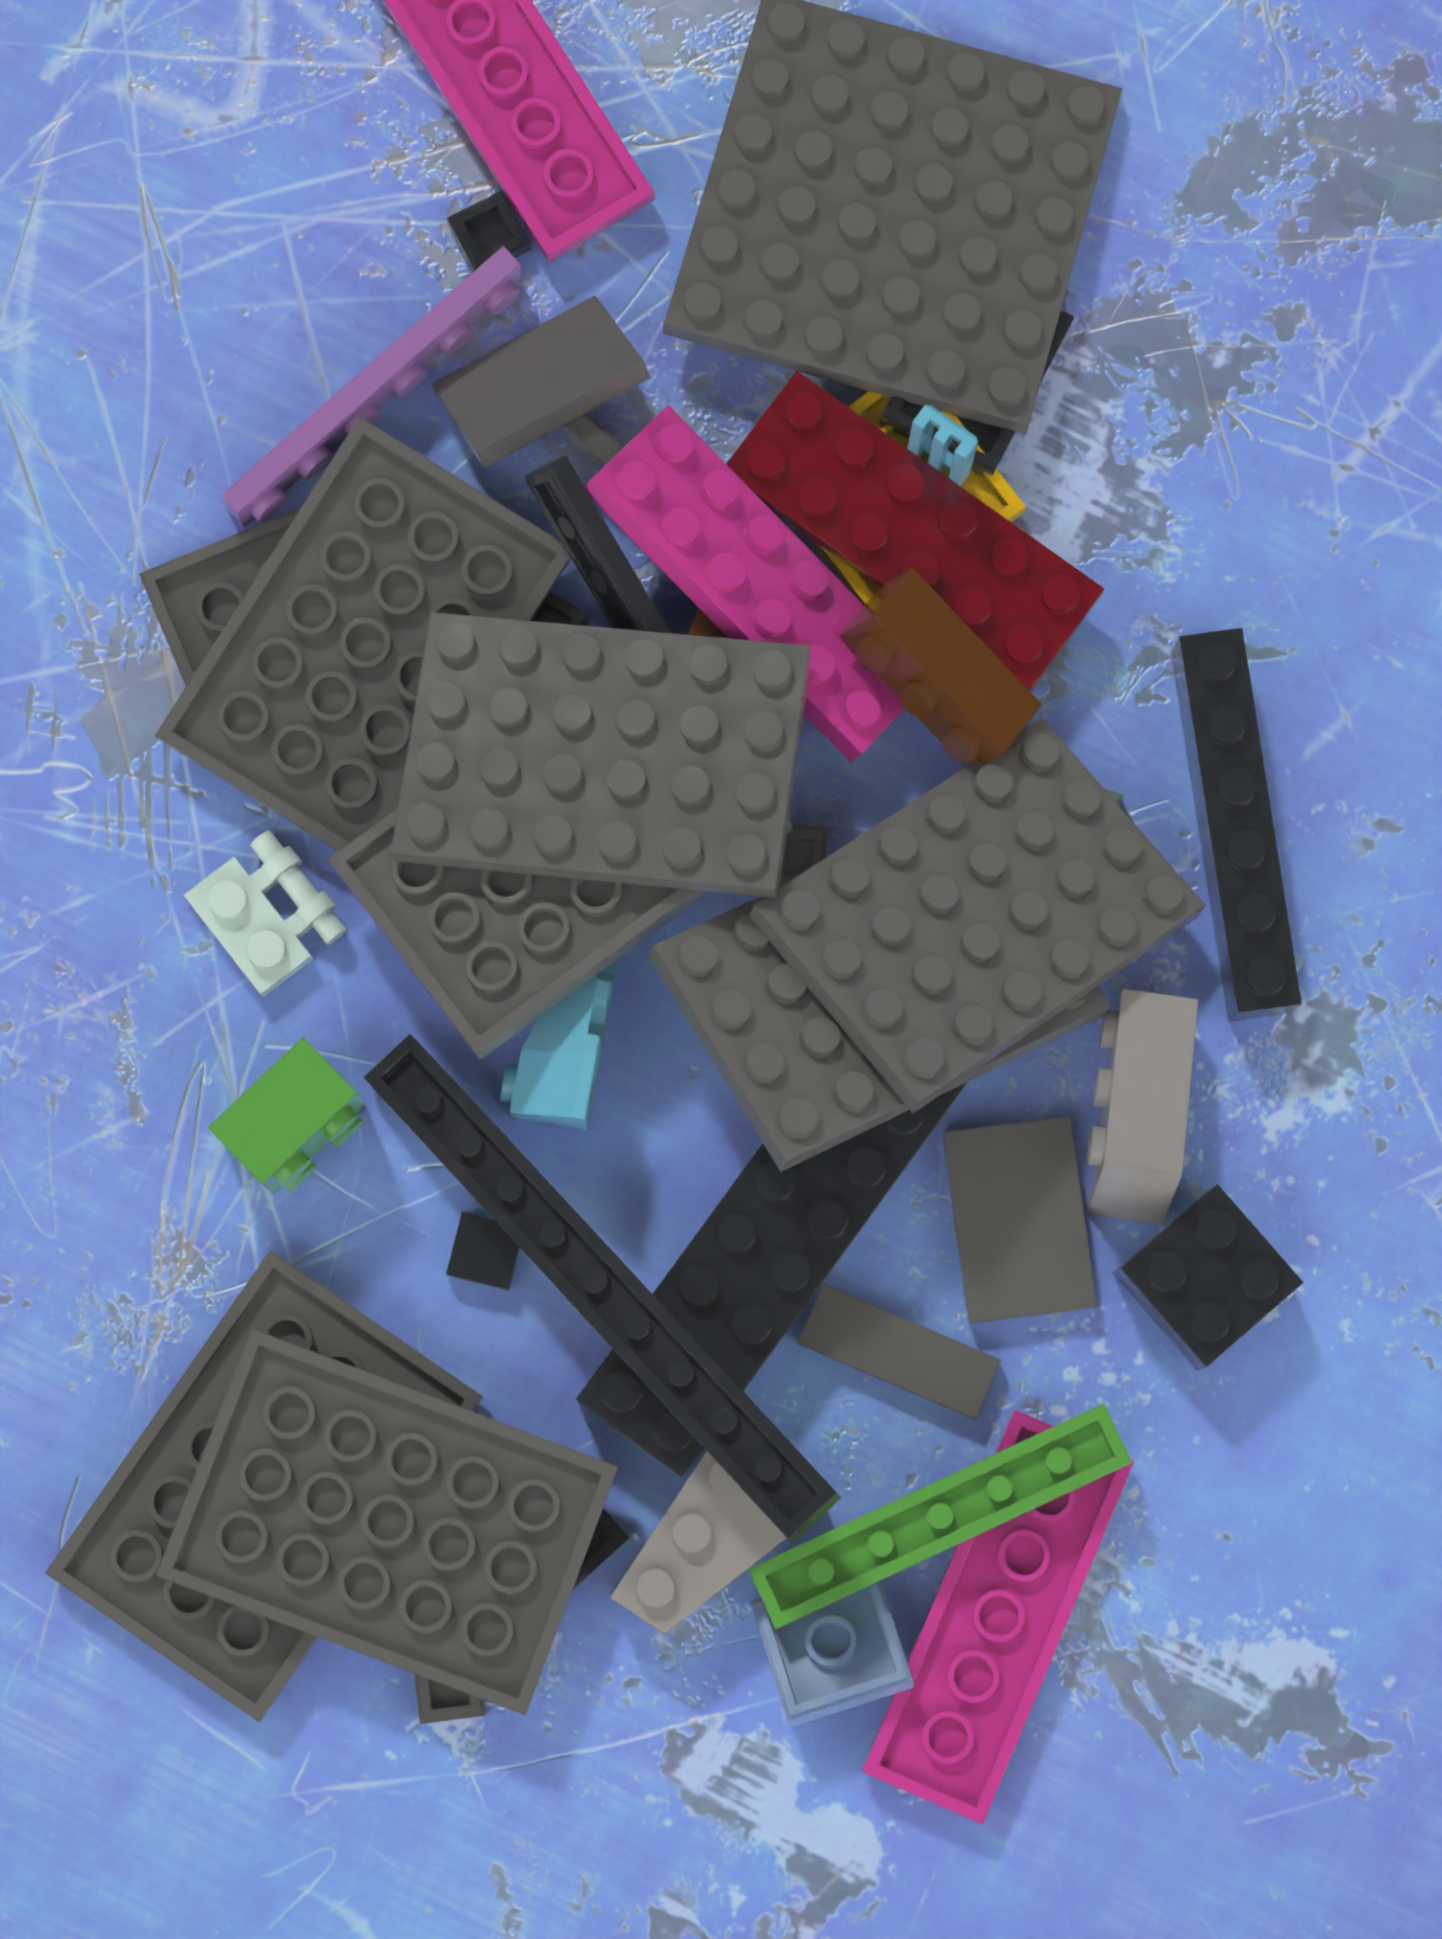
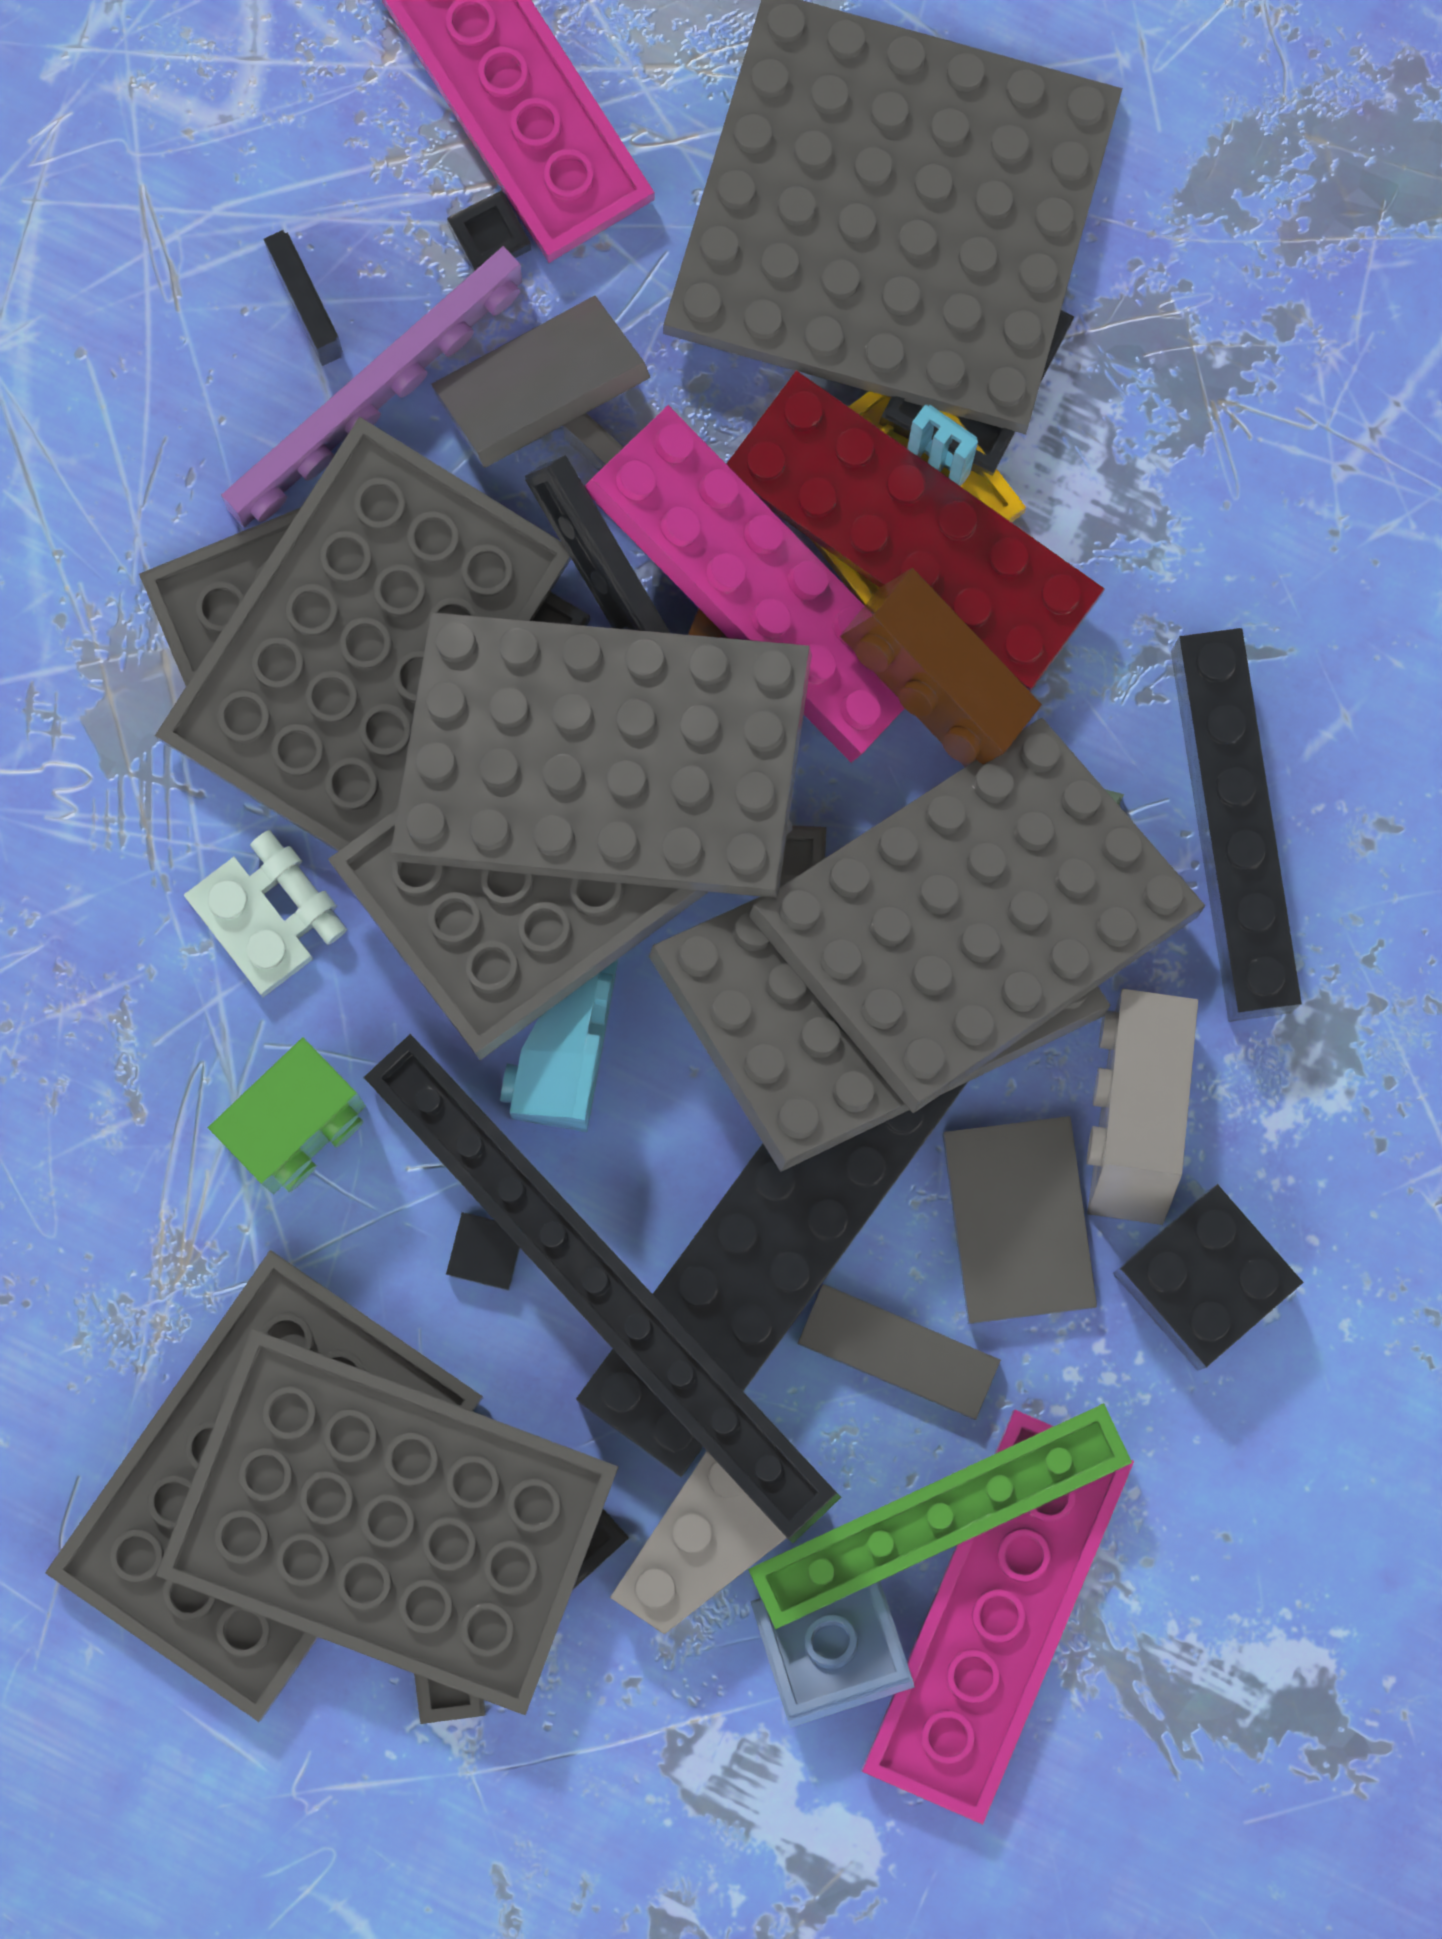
(303, 297): none -> black tile

